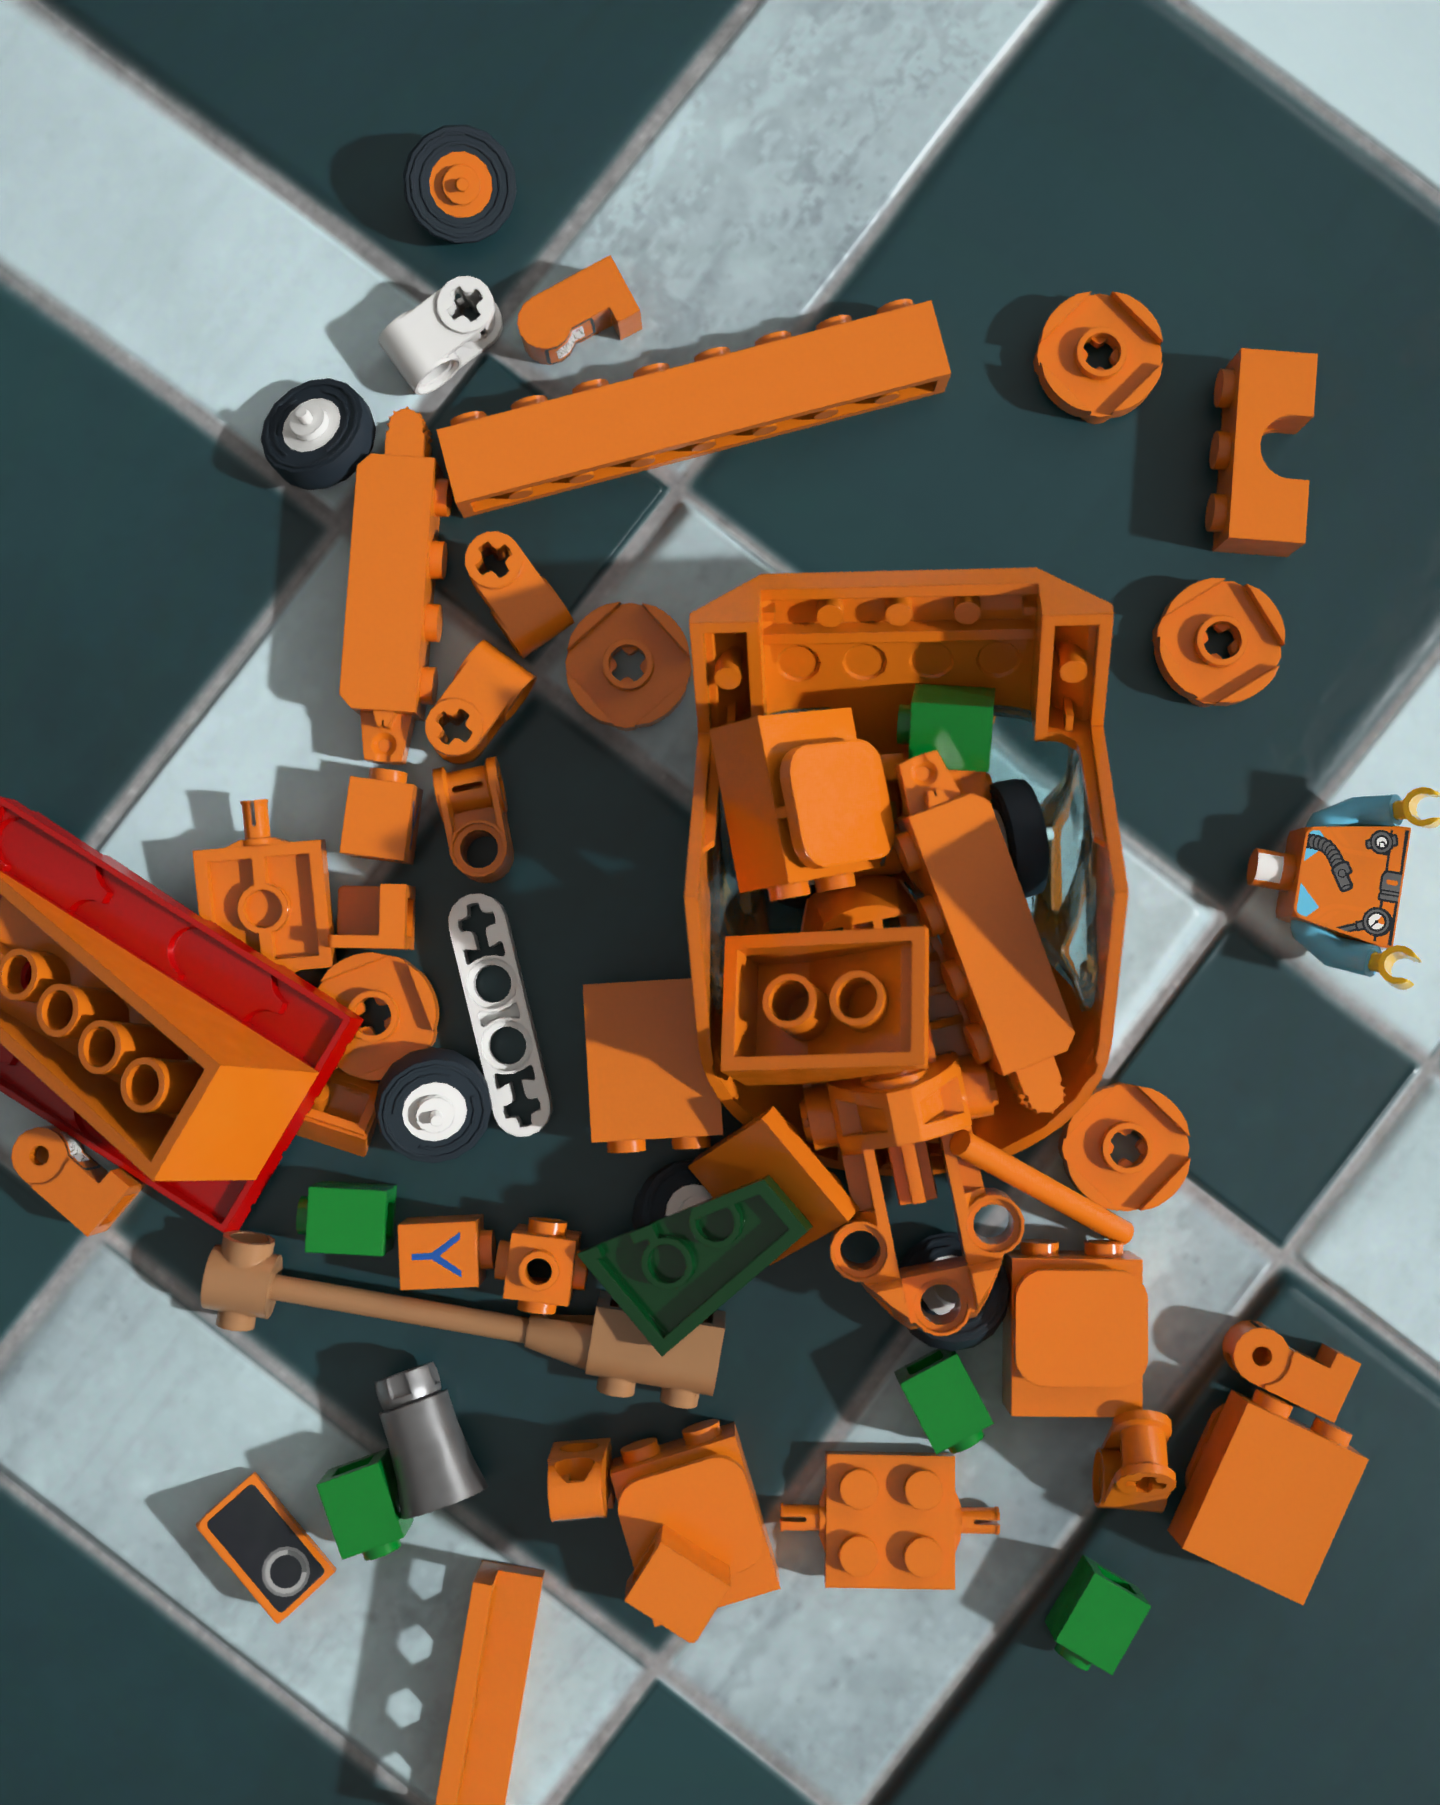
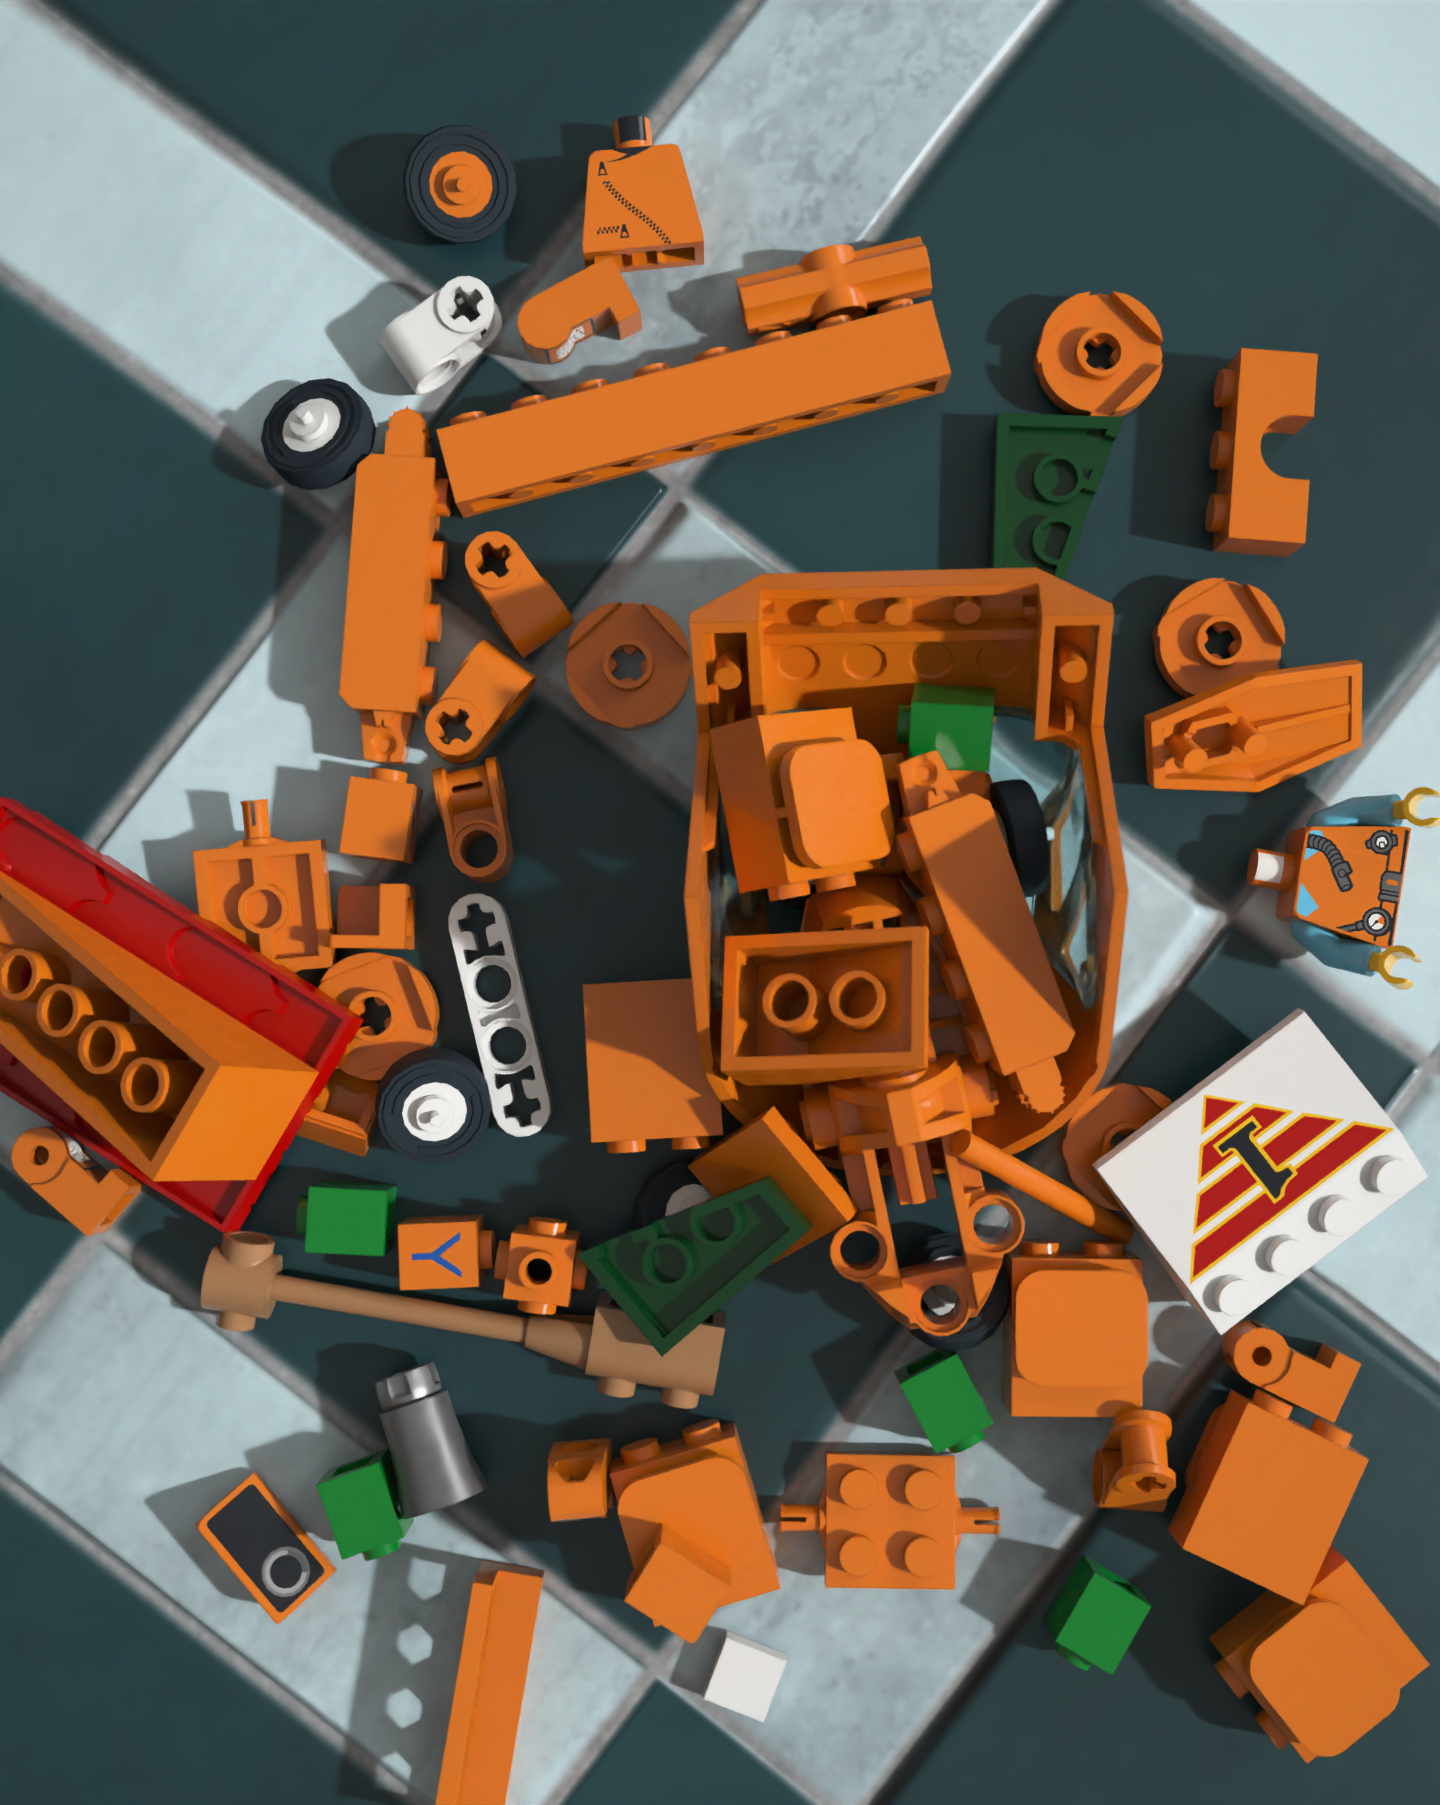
(640, 203): none -> orange torso
(745, 1676): none -> white tile
(834, 284): none -> orange piece
(1044, 486): none -> dark green wing
(1256, 729): none -> orange piece
(1260, 1171): none -> white slope
(1318, 1666): none -> orange brick

